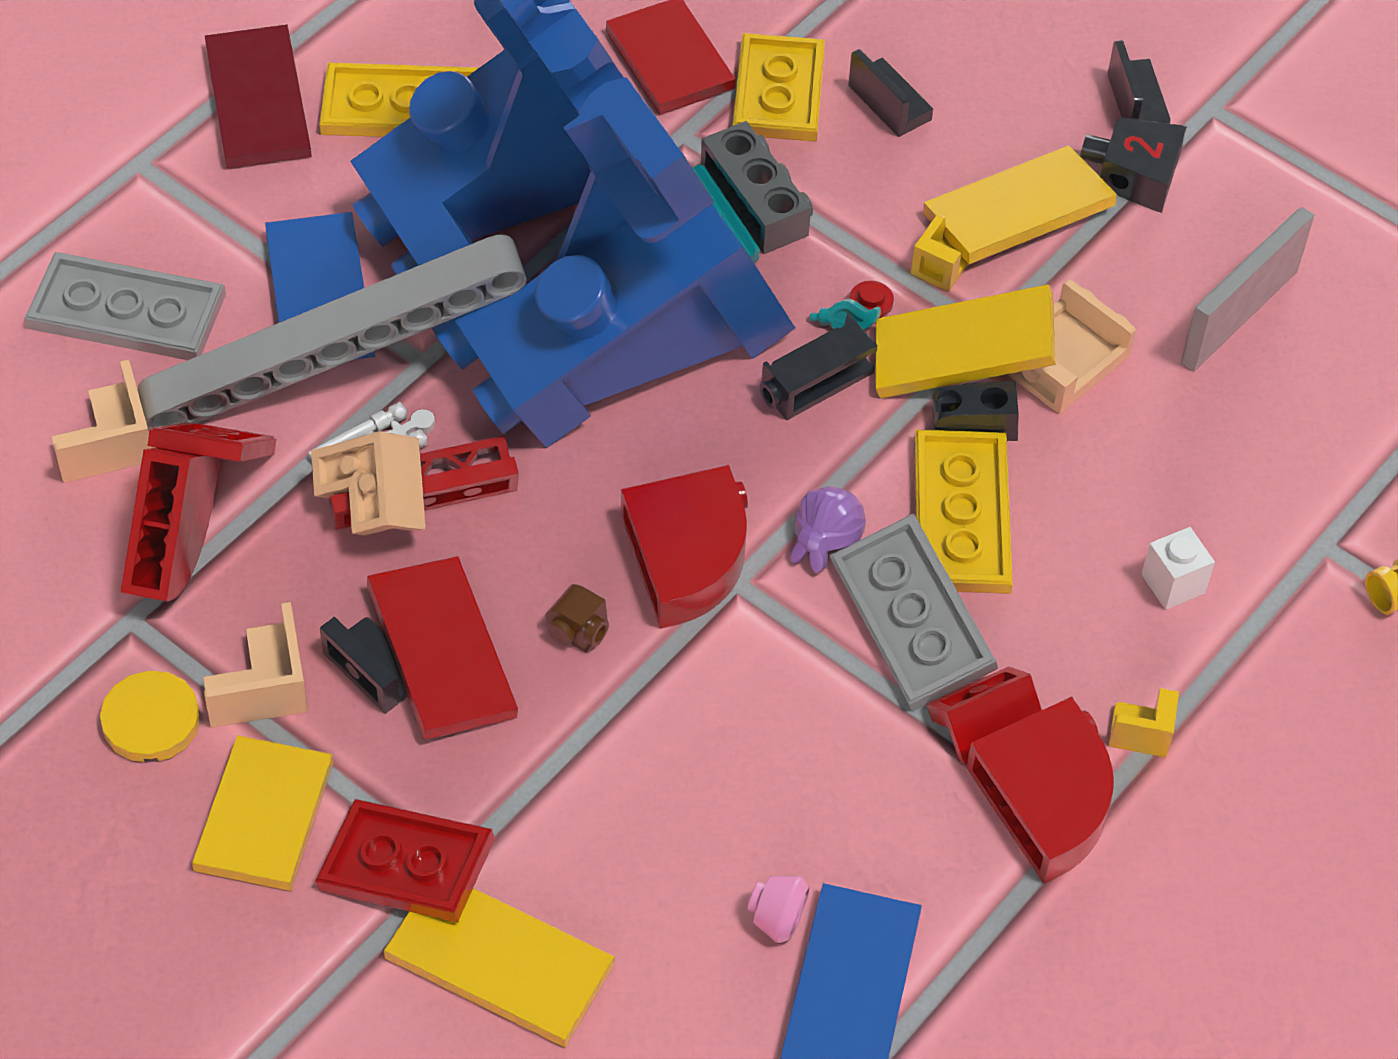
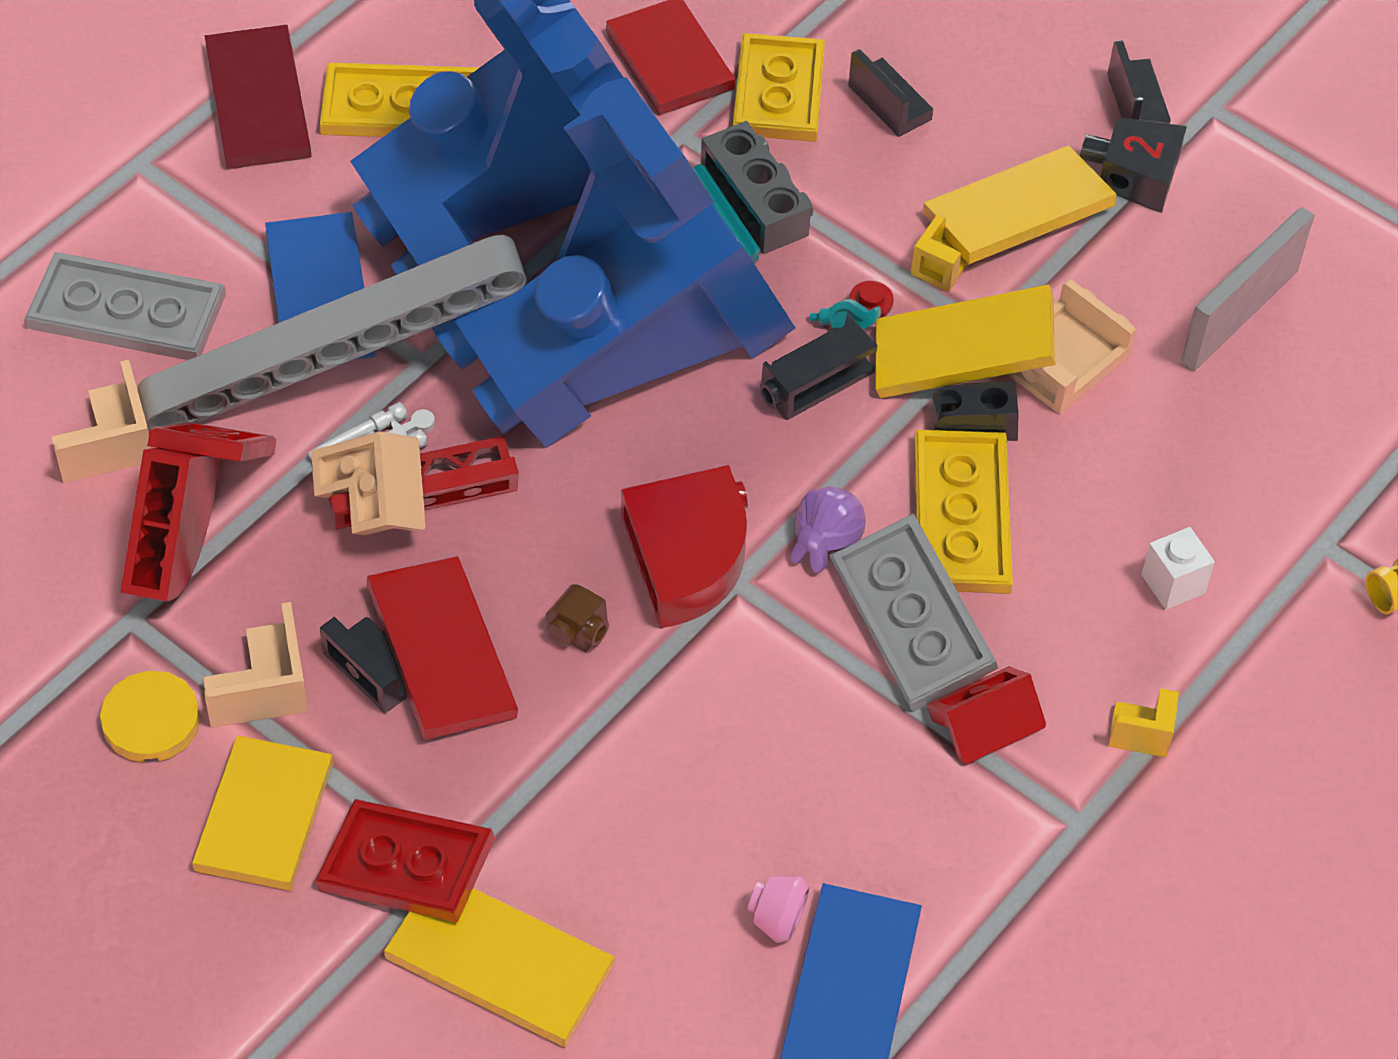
(1047, 784): red brick -> none

